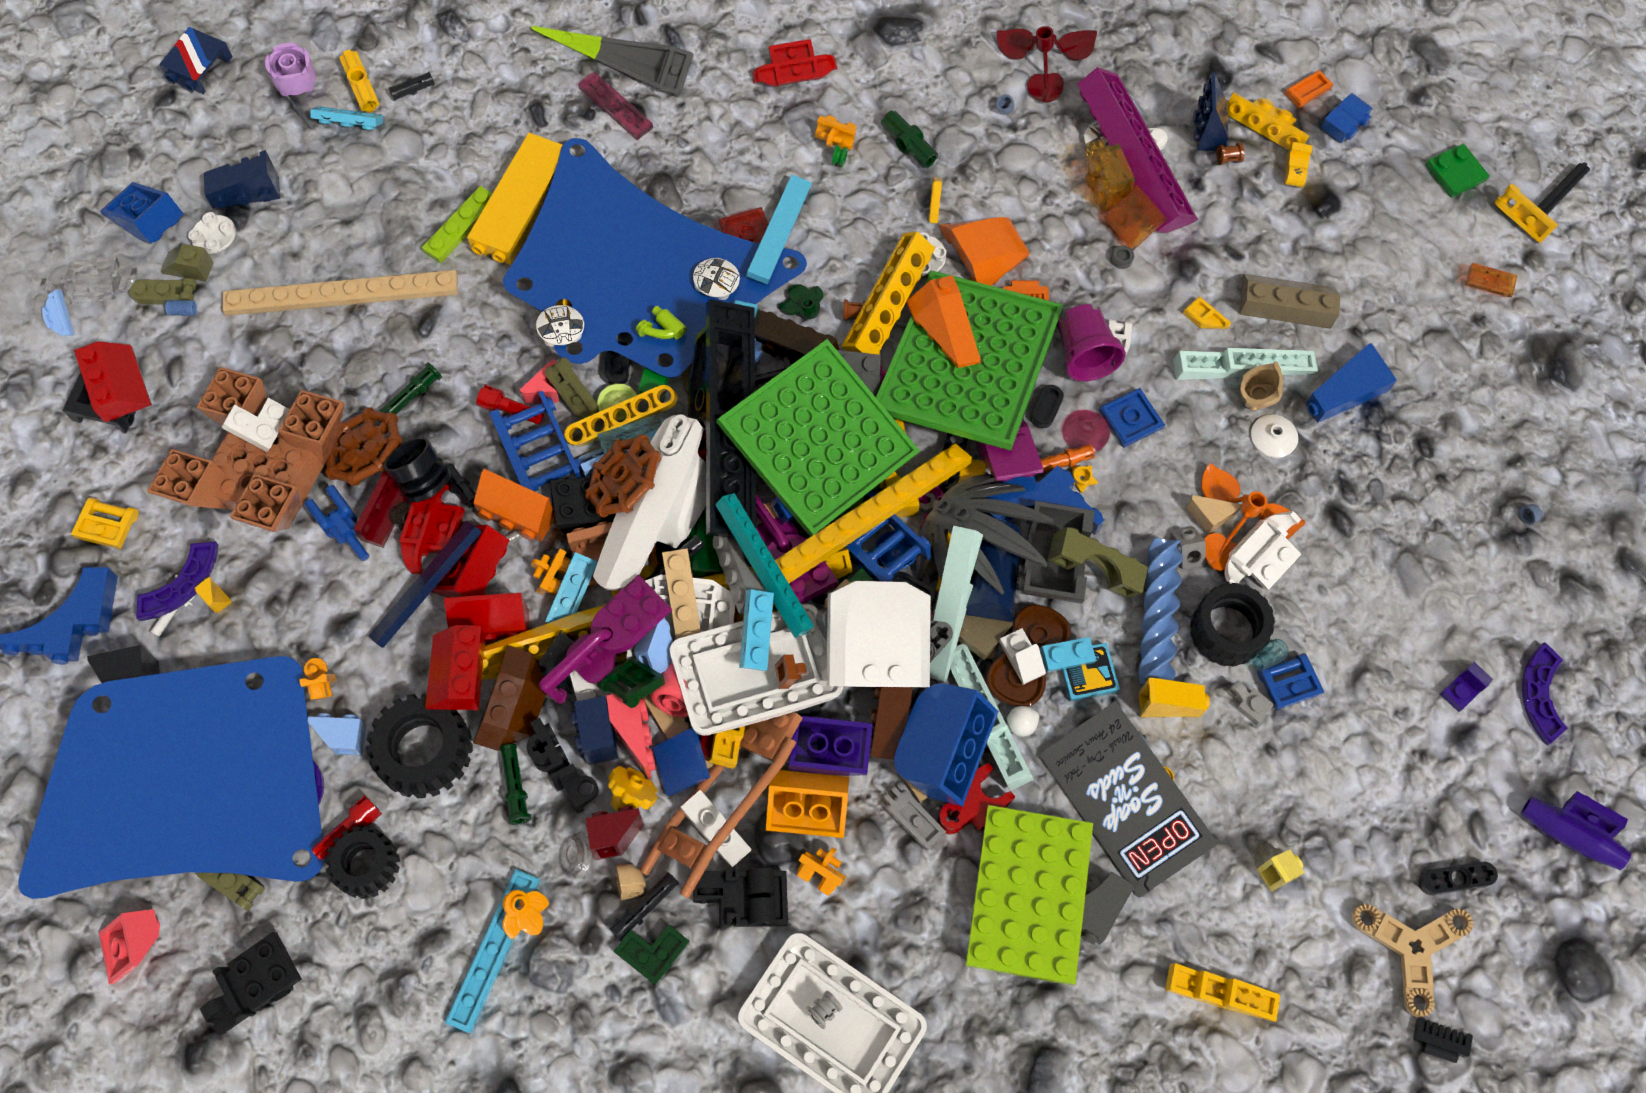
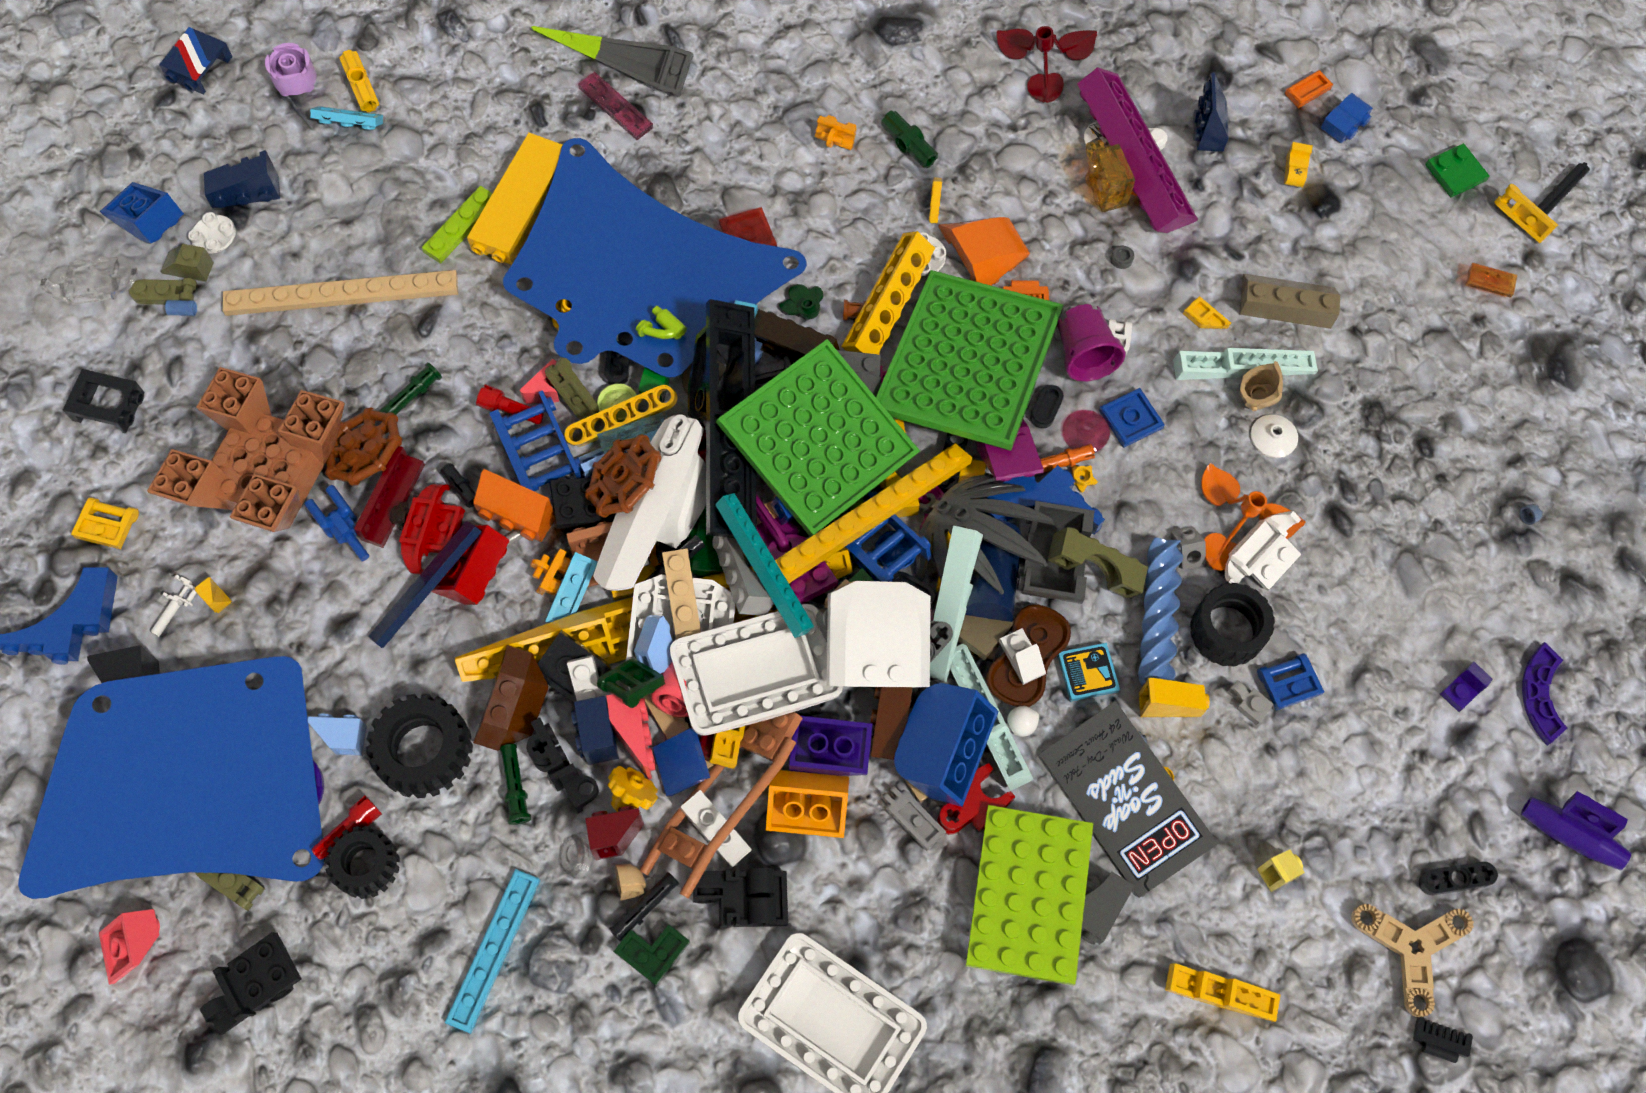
(56, 314): light blue tile -> none
(112, 379): red slope -> none
(174, 595): dark purple tile -> none
(259, 429): white plate -> none
(318, 680): light orange hips -> none
(417, 469): black wheel -> none
(425, 81): black pin -> none
(456, 668): red slope -> none
(497, 614): red slope -> none
(526, 915): light orange plate -> none
(560, 325): white dish -> none
(593, 655): magenta plate -> none
(716, 278): white dish -> none
(756, 630): medium azure plate -> none
(779, 229): medium azure tile -> none
(788, 672): dark orange tile -> none
(793, 64): red plate -> none
(812, 864): light orange hips -> none
(824, 1009): light grey bush -> none
(839, 155): green bush -> none
(943, 315): orange wedge -> none
(1003, 104): sand blue hinge -> none
(1068, 654): medium azure plate -> none
(1135, 217): clear orange plate -> none
(1211, 512): tan slope -> none
(1230, 153): dark orange bush -> none
(1266, 120): yellow bracket -> none
(1271, 654): clear light blue cone -> none
(1352, 385): blue slope -> none

